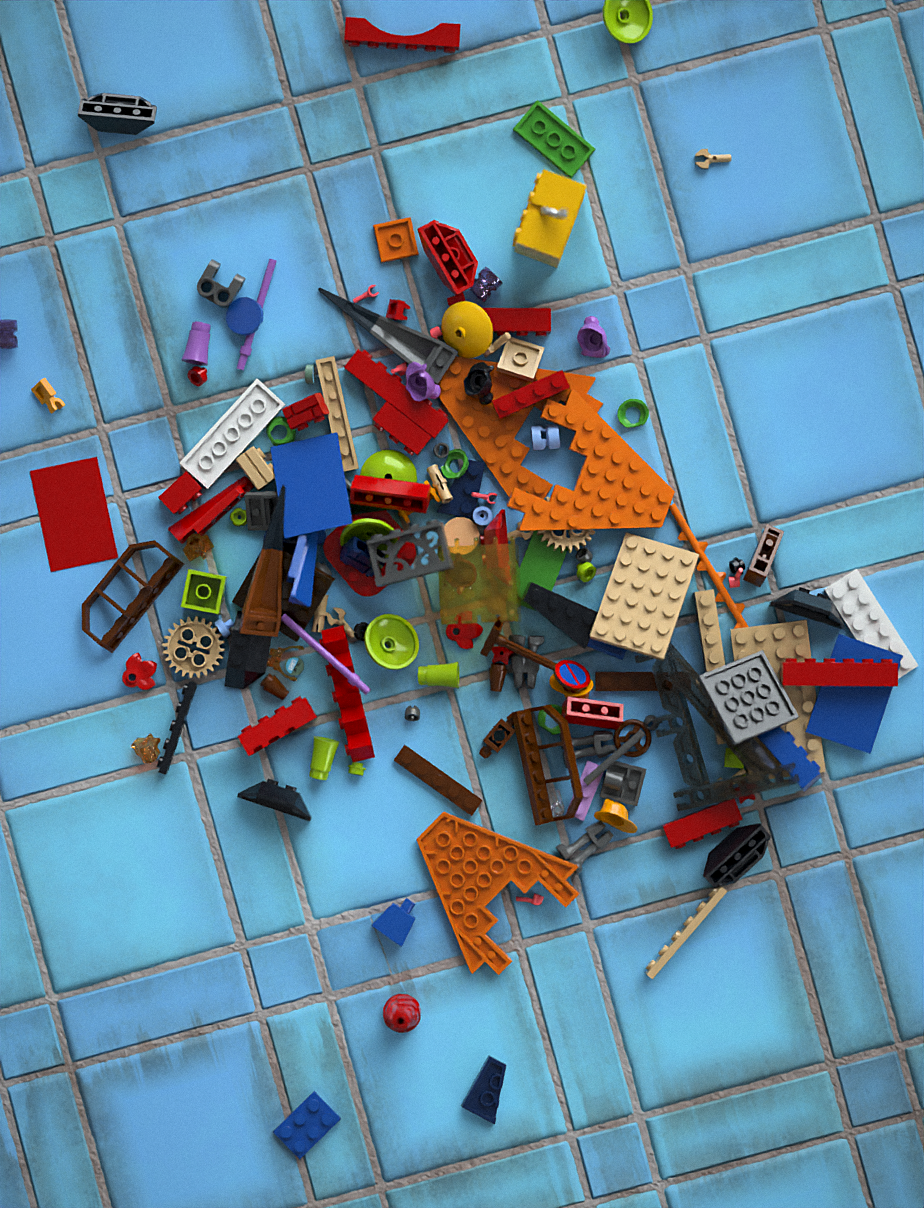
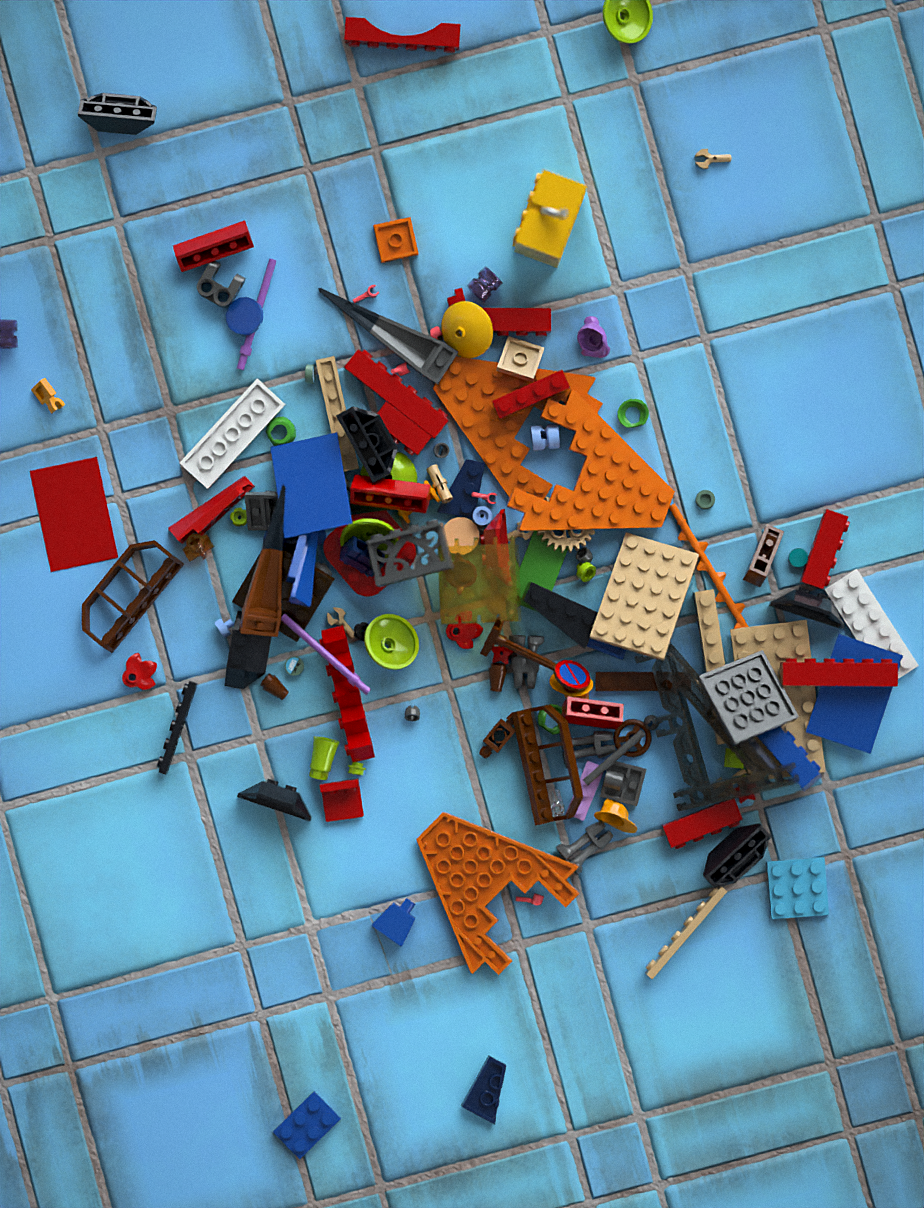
(147, 748): clear orange piece -> none
(181, 493): red brick -> none
(188, 663): tan gear -> none
(197, 344): medium lavender plant -> none
(197, 375): red tile -> none
(204, 591): lime brick -> none
(213, 246): none -> red brick
(256, 467): tan brick -> none
(275, 659): clear orange helmet -> none
(277, 726): red wedge -> none
(306, 411): red brick -> none
(319, 616): tan pin -> none
(342, 800): none -> red bracket
(370, 441): none -> black wedge
(395, 310): red tile -> none
(402, 1006): red cone -> none
(420, 383): medium lavender hair -> none
(438, 780): reddish brown plate -> none
(439, 675): lime plant -> none
(449, 255): red wedge -> none
(454, 455): bright green piece -> none
(479, 383): black hair -> none
(497, 344): tan bar -> none
(554, 139): bright green tile -> none
(705, 499): none -> sand green tile
(734, 581): coral hand -> none
(735, 564): black plate -> none
(797, 888): none -> medium azure plate
(798, 557): none -> teal tile
(824, 548): none -> red brick

